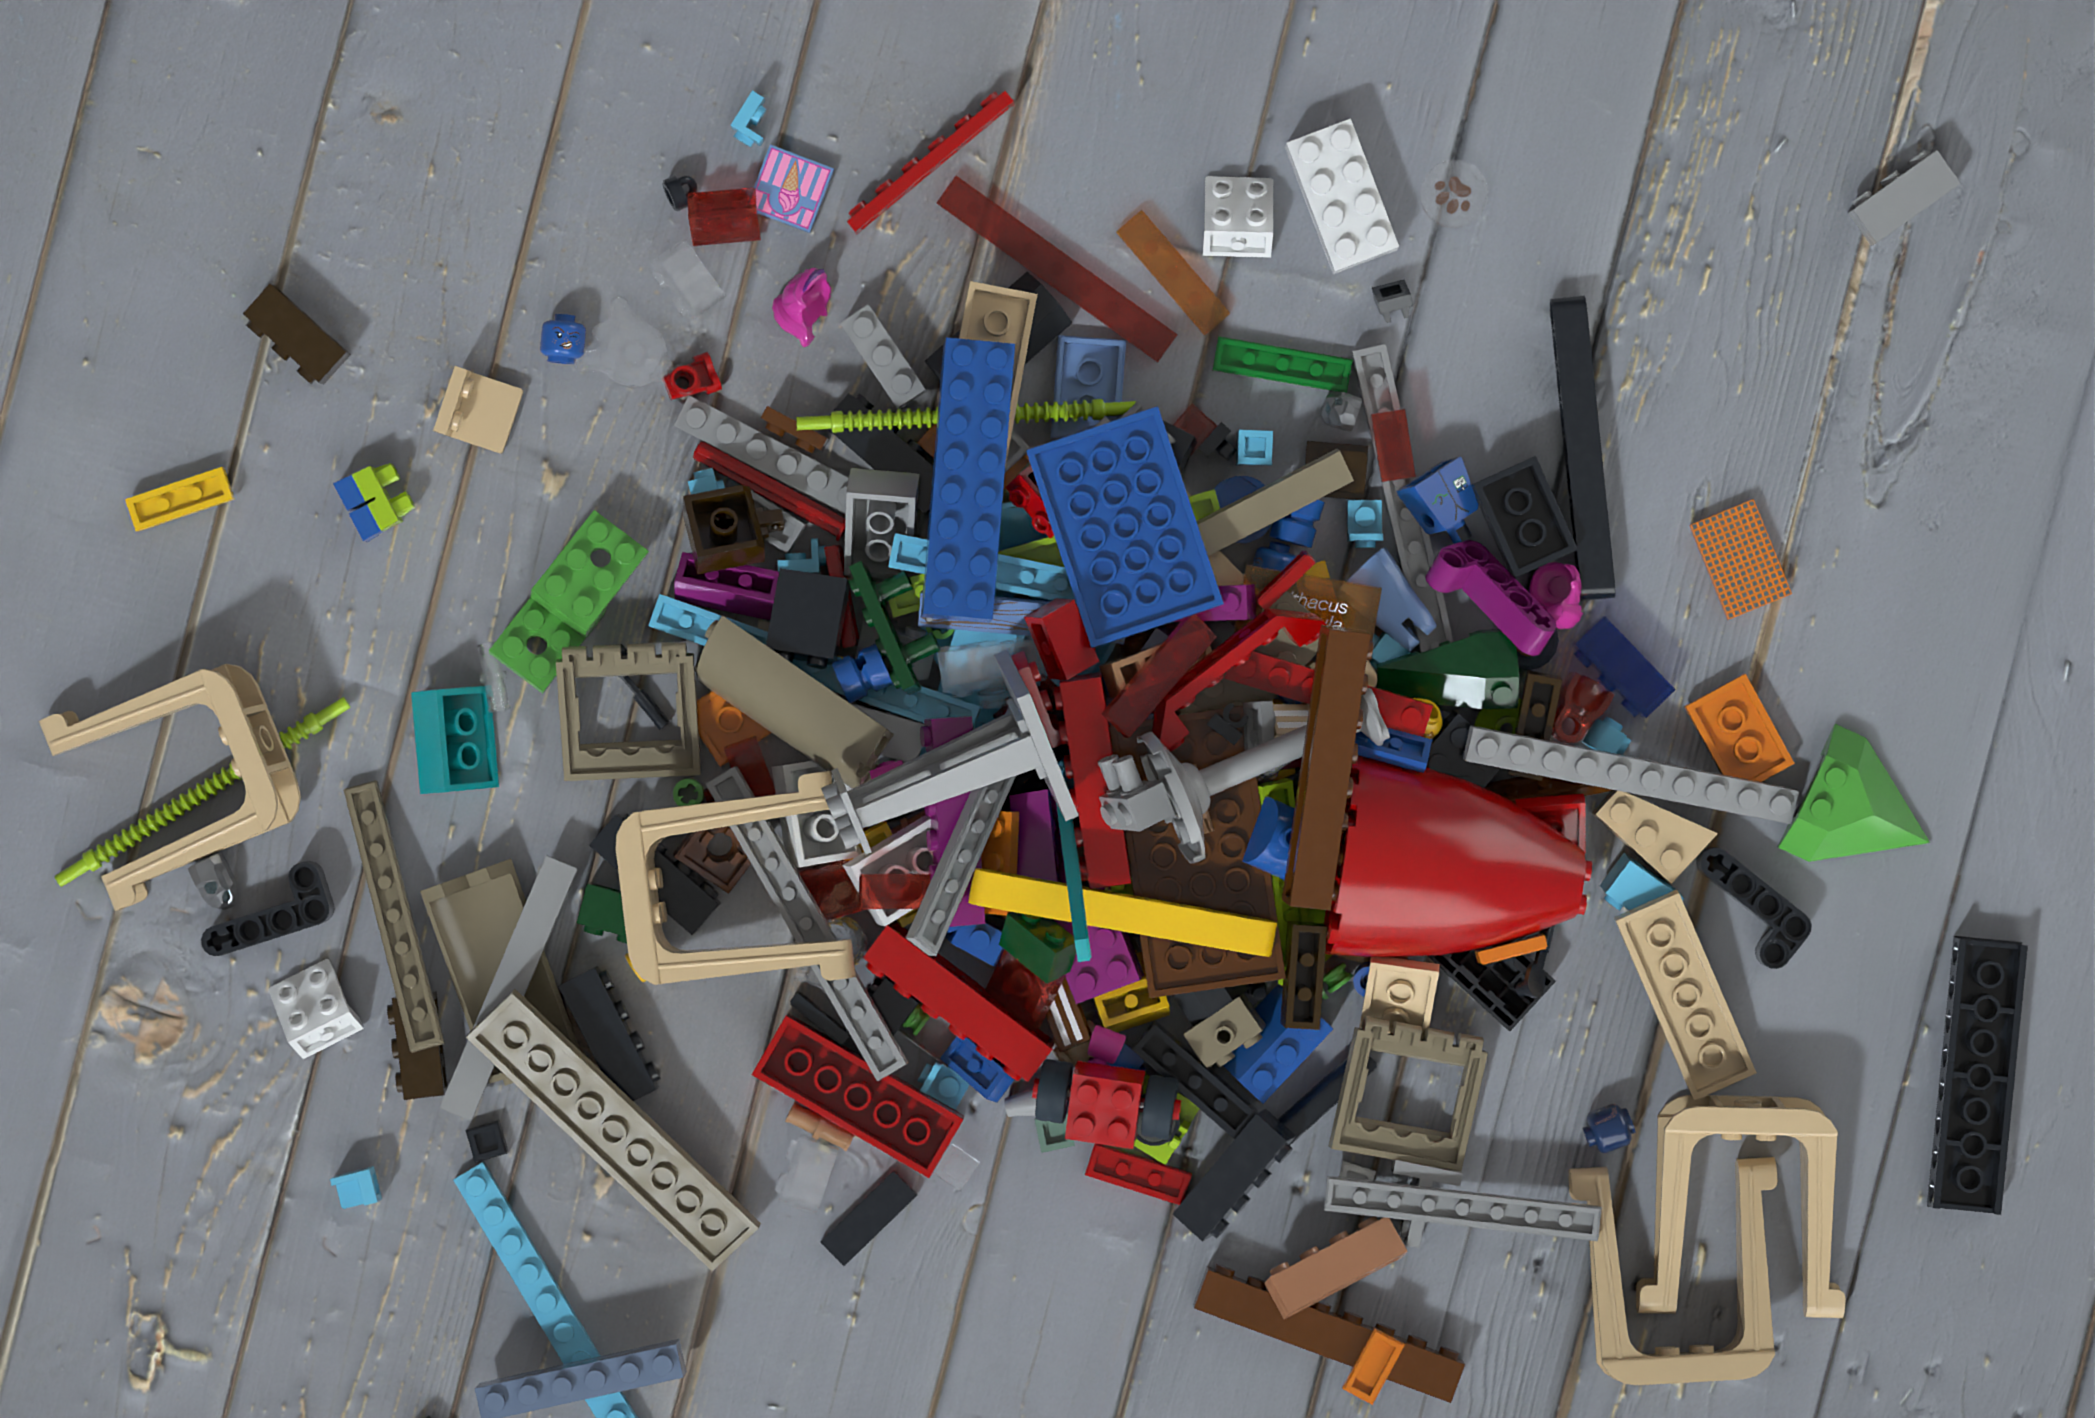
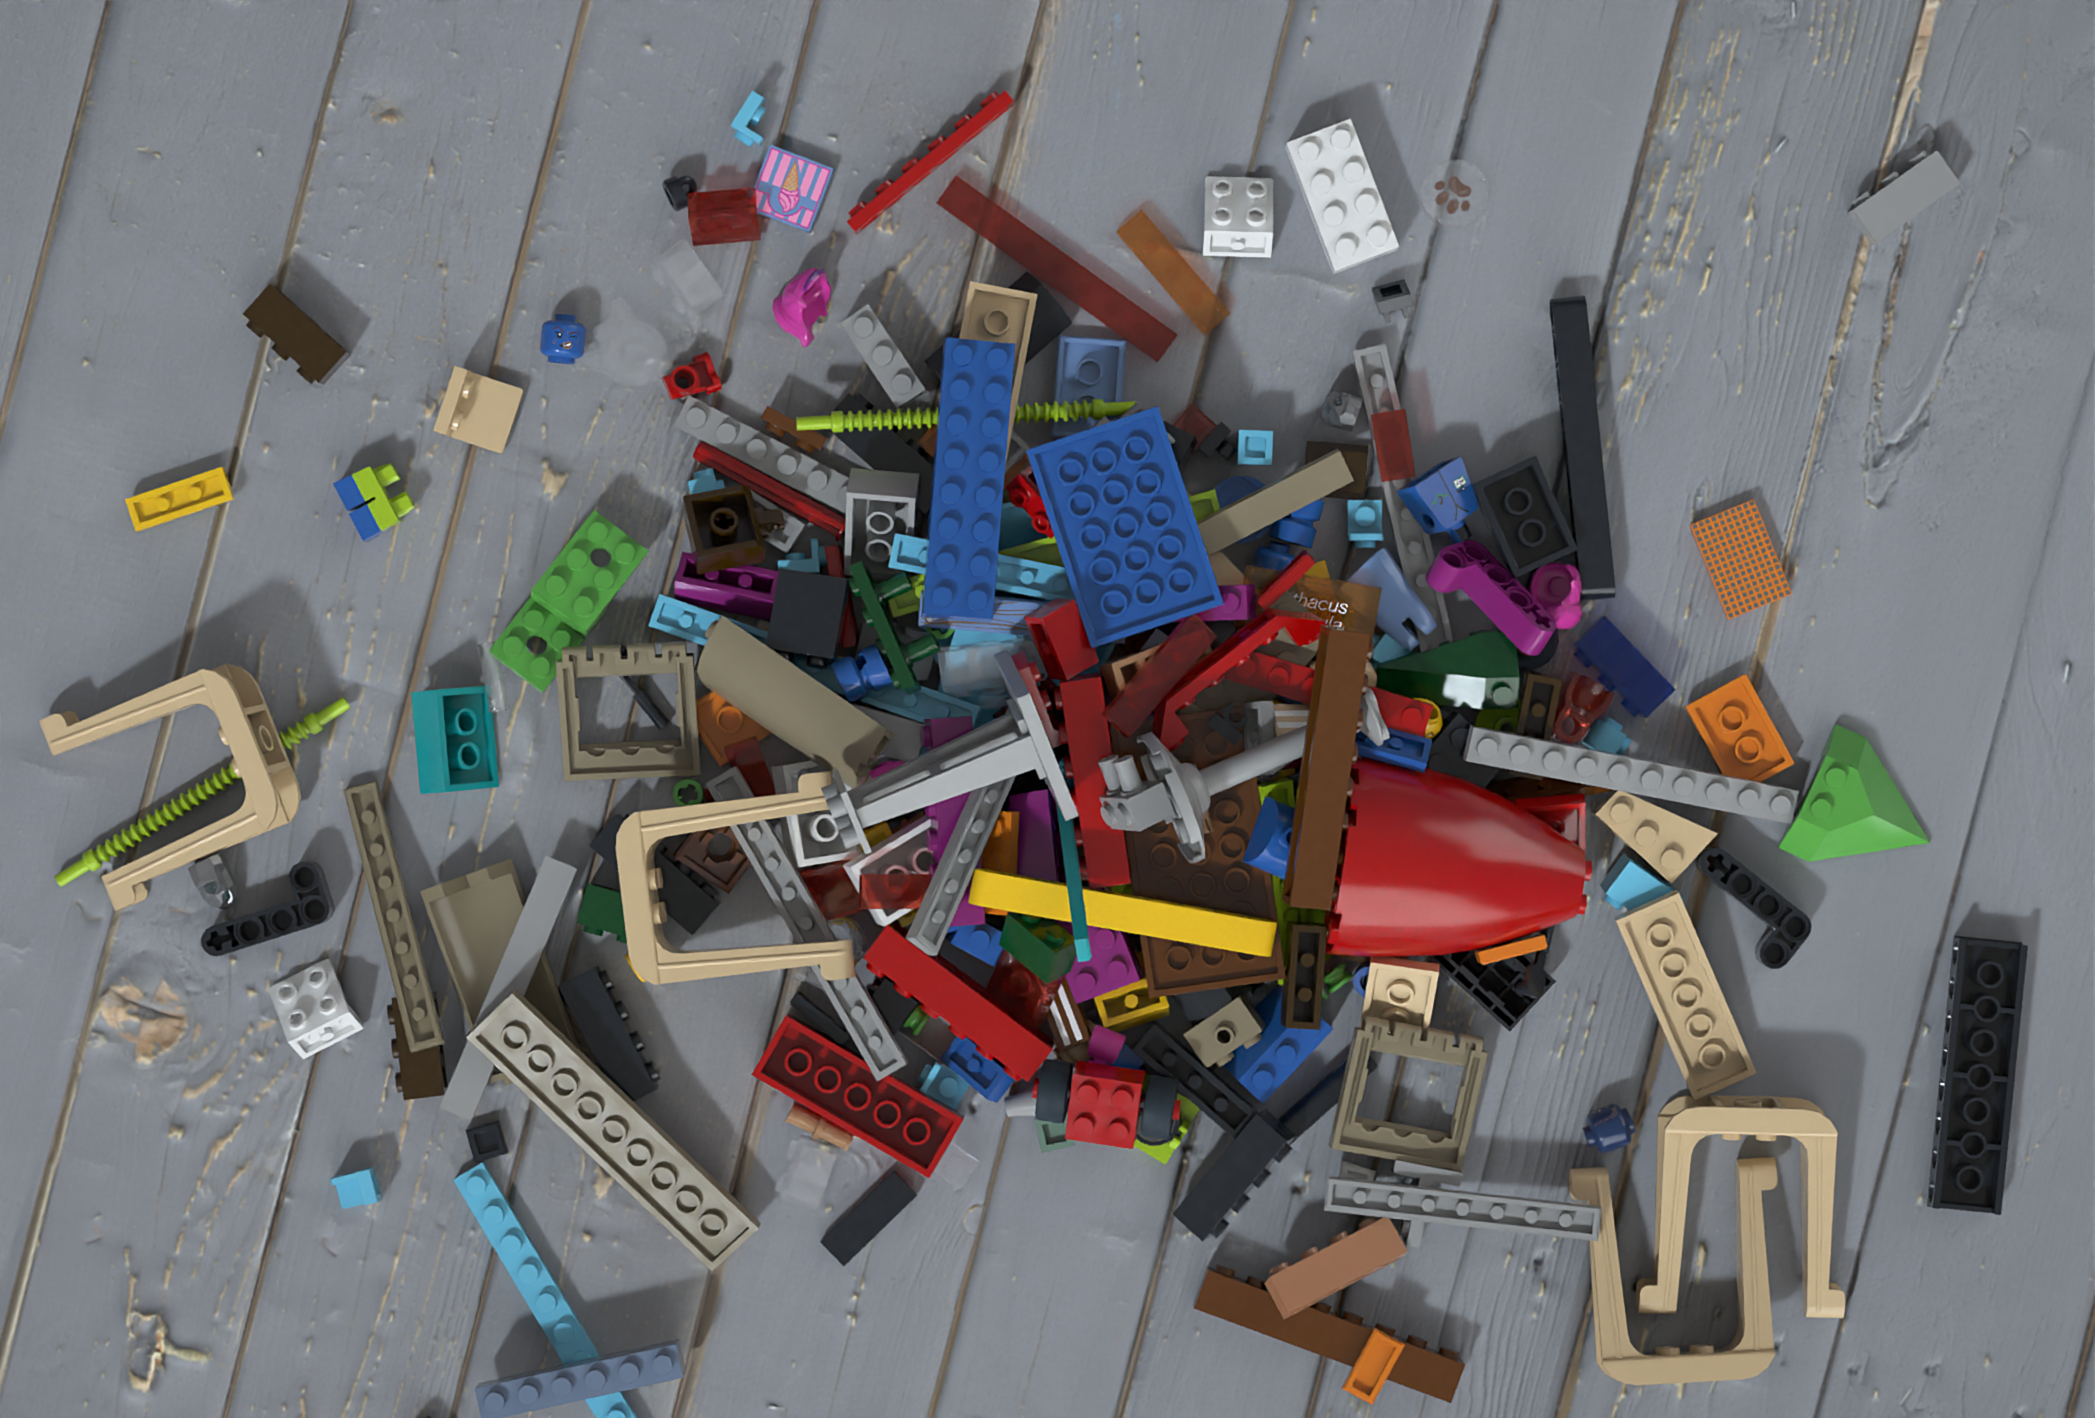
(1138, 1173): red tile -> none
(1282, 364): green tile -> none

